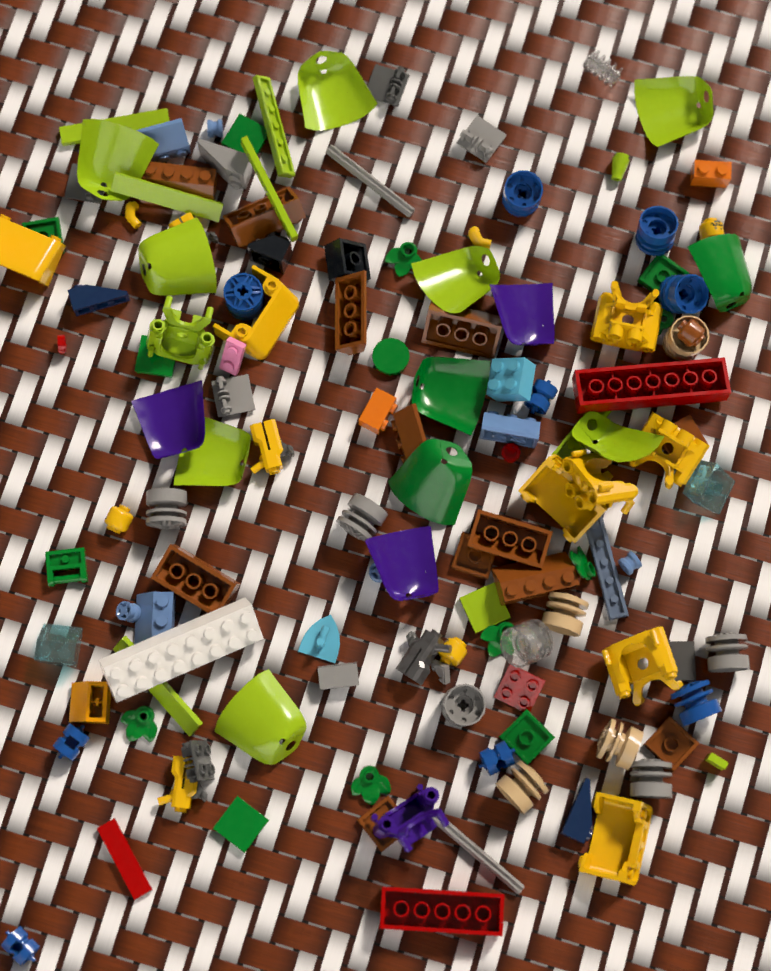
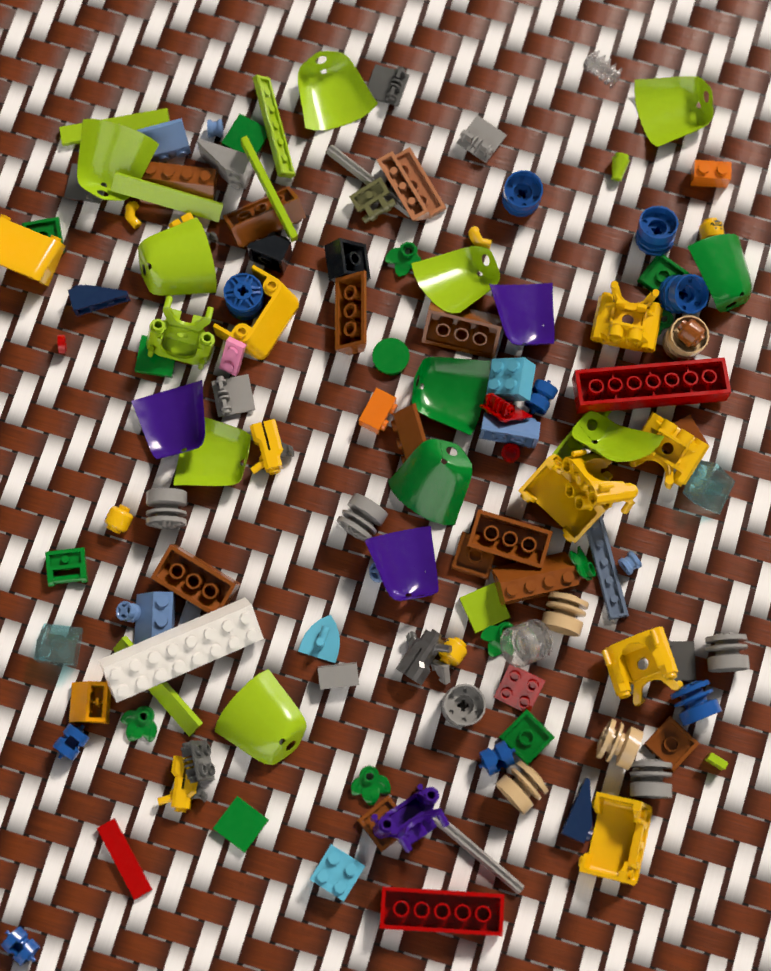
(337, 872): none -> medium azure brick
(369, 195): none -> olive plate
(411, 185): none -> nougat slope
(502, 409): none -> red hinge

